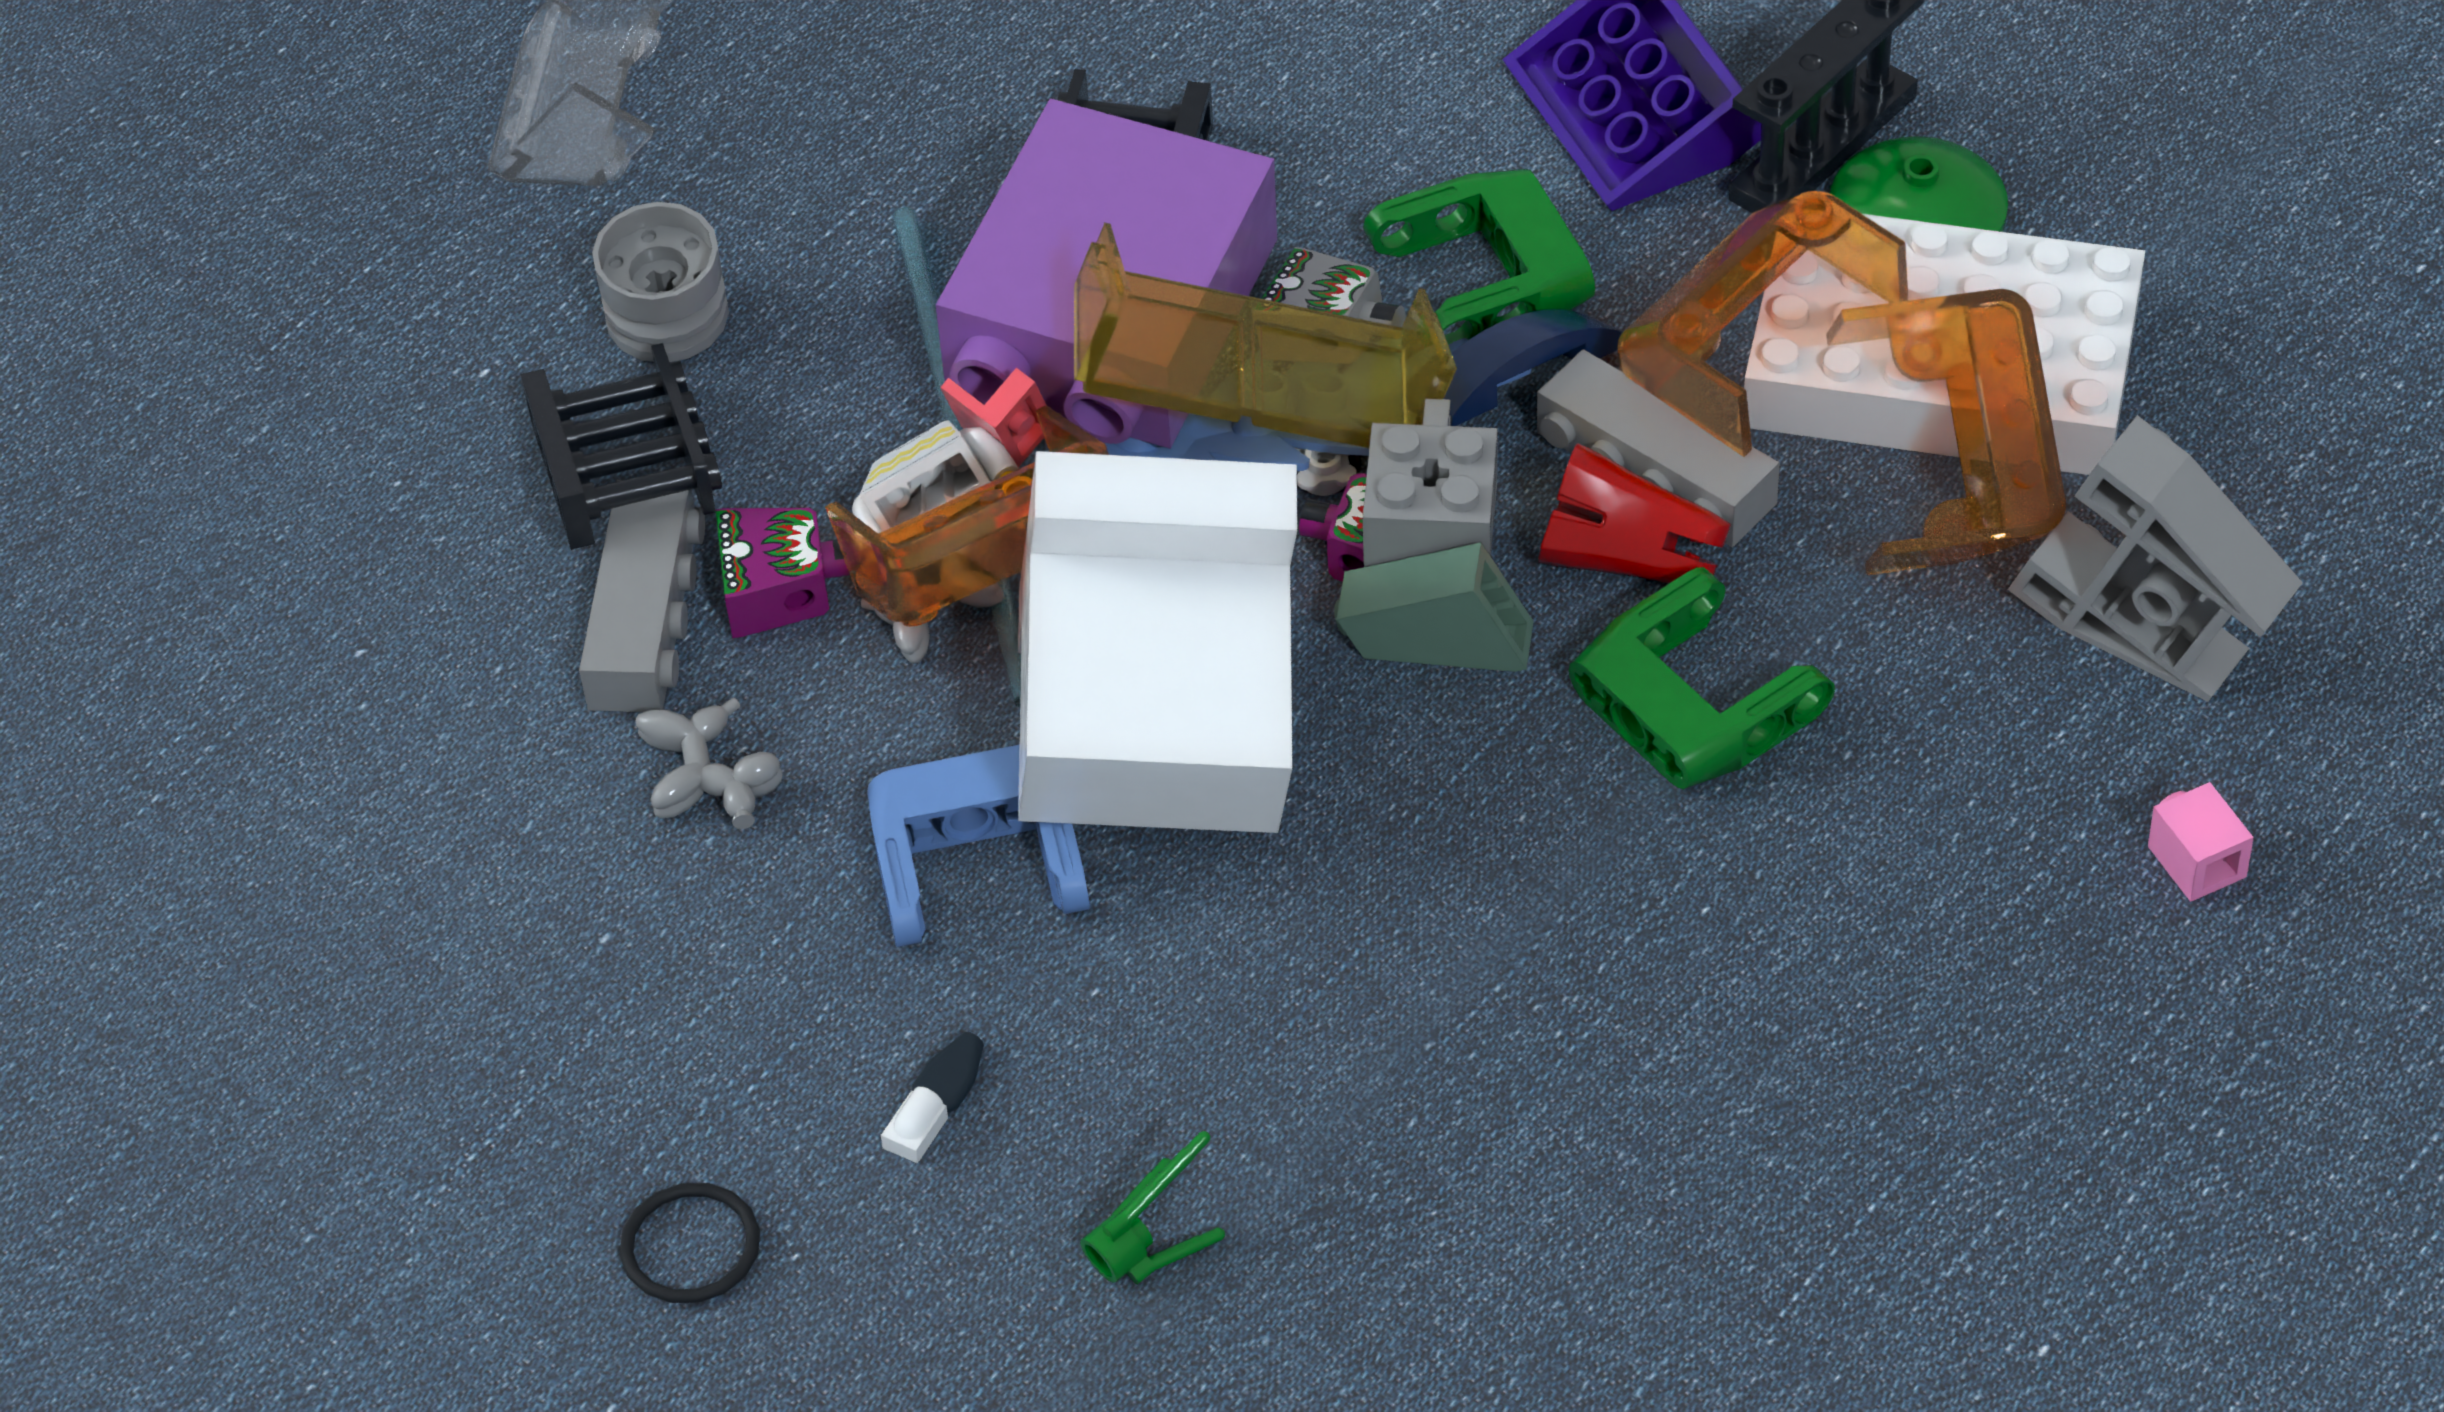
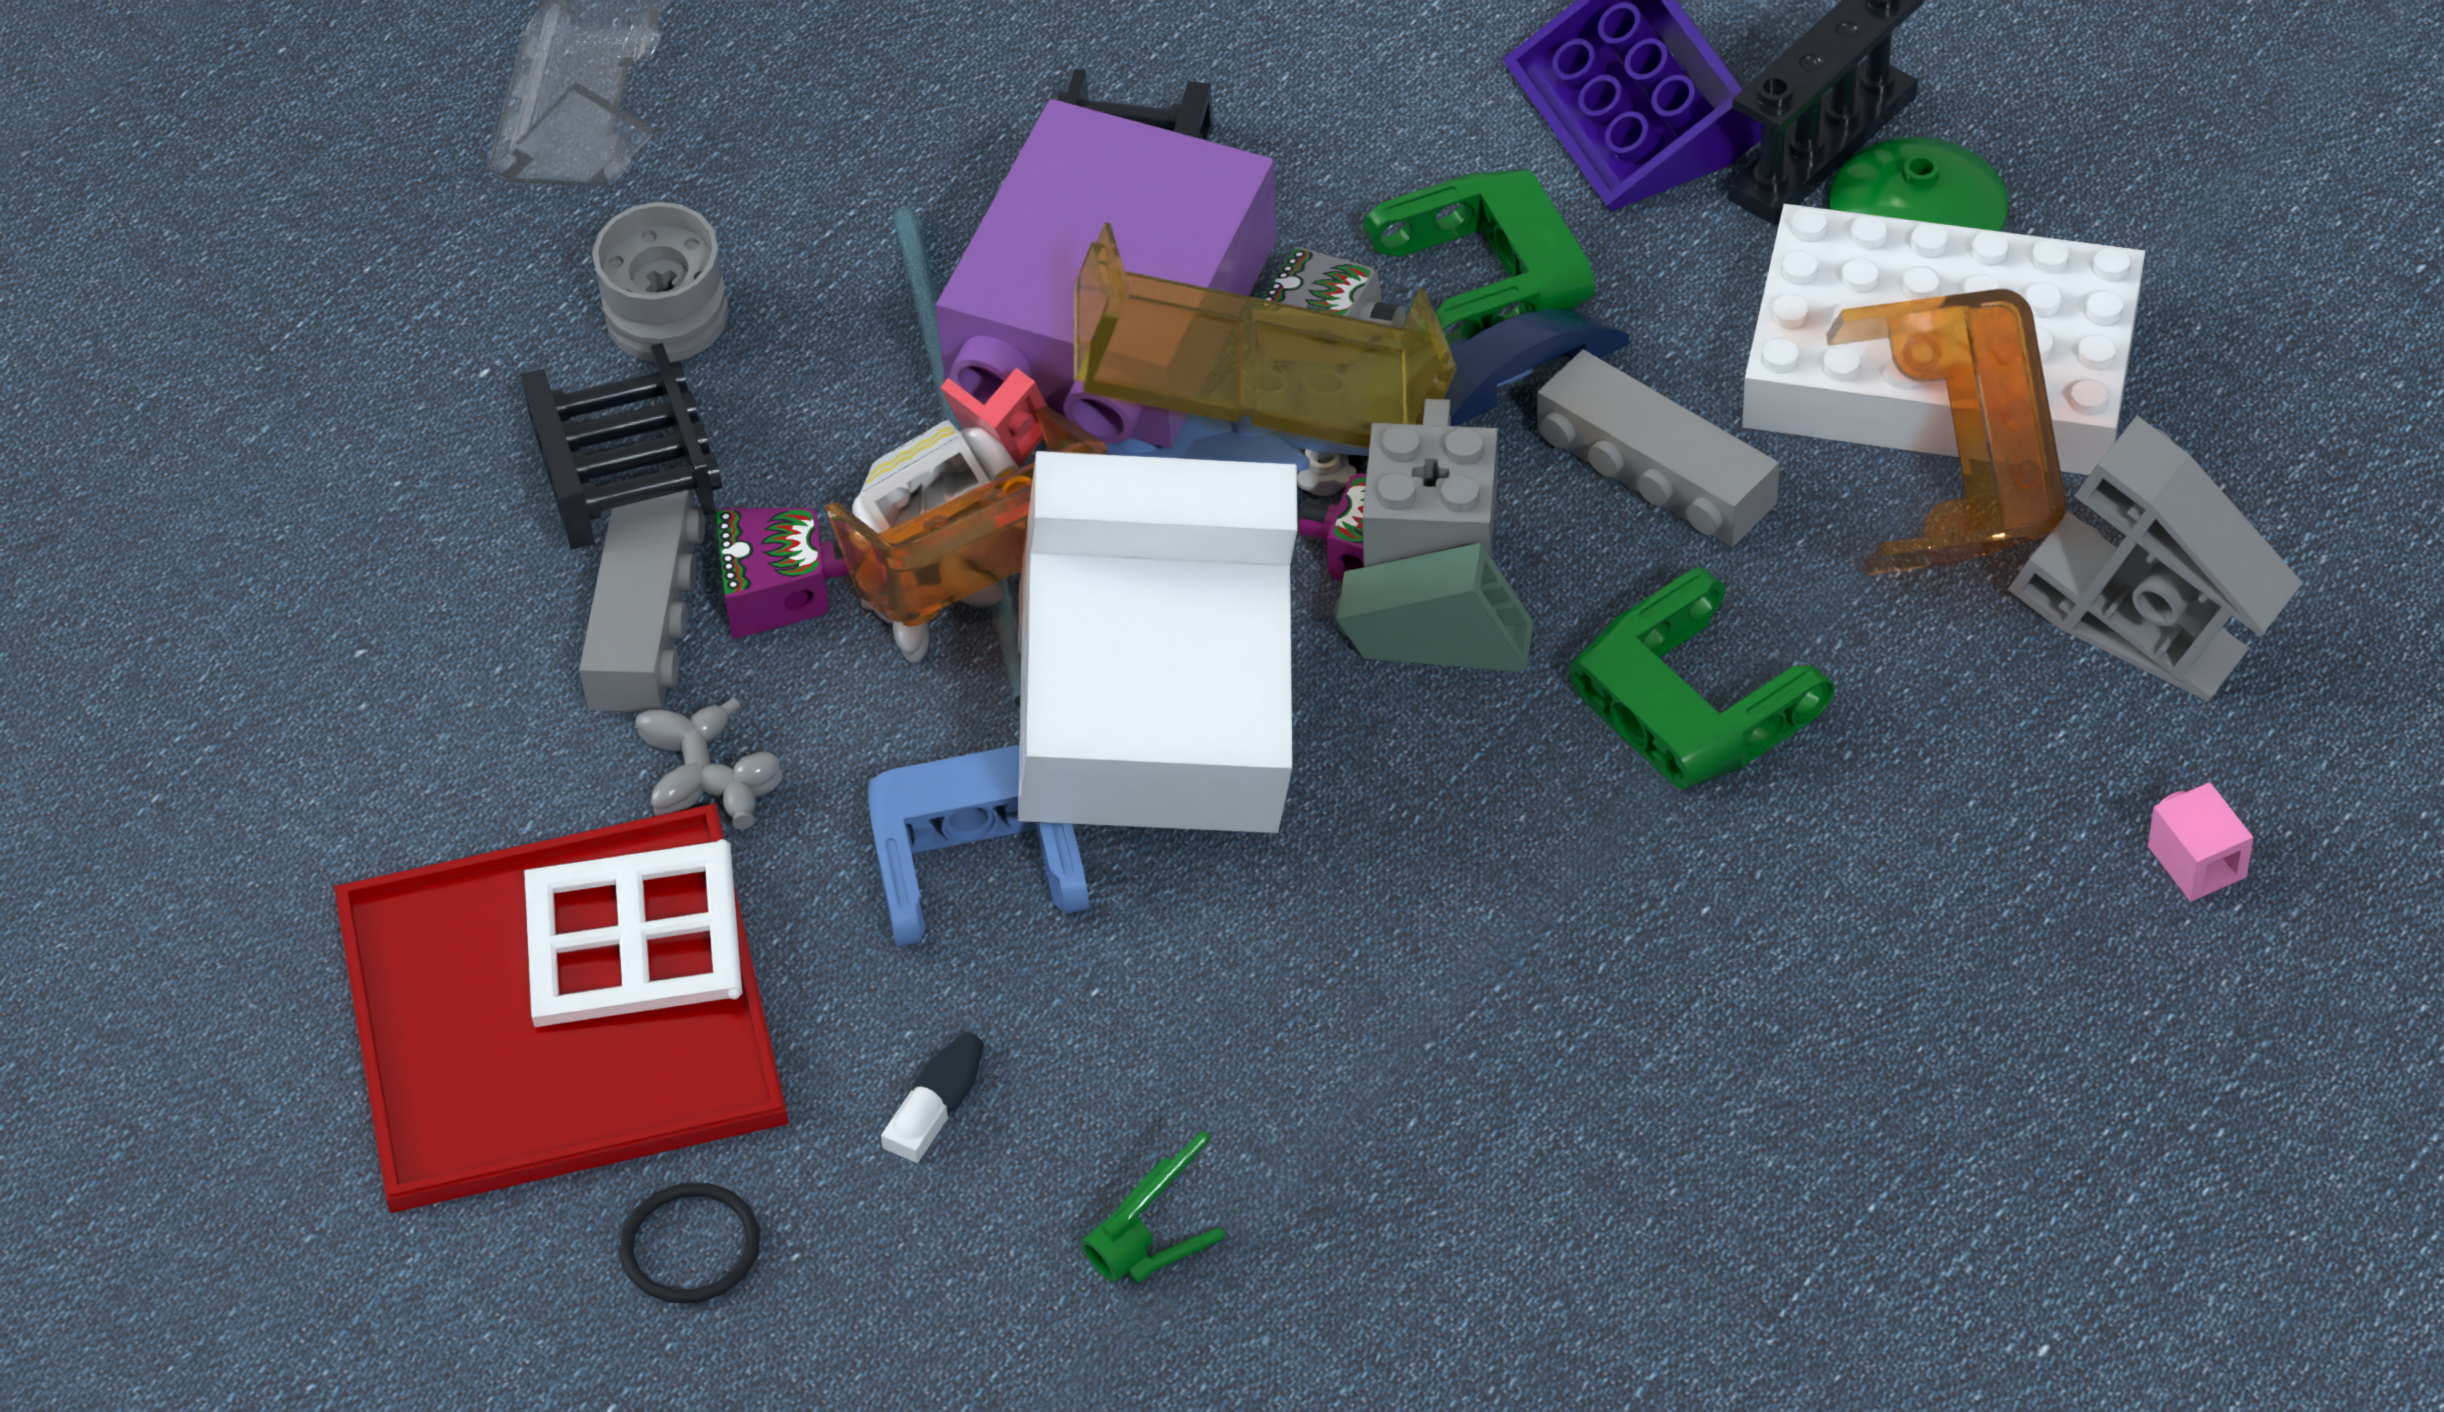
(449, 1043): none -> red tile
(632, 933): none -> white window
(1625, 523): red piece -> none
(1683, 328): clear orange windscreen -> none

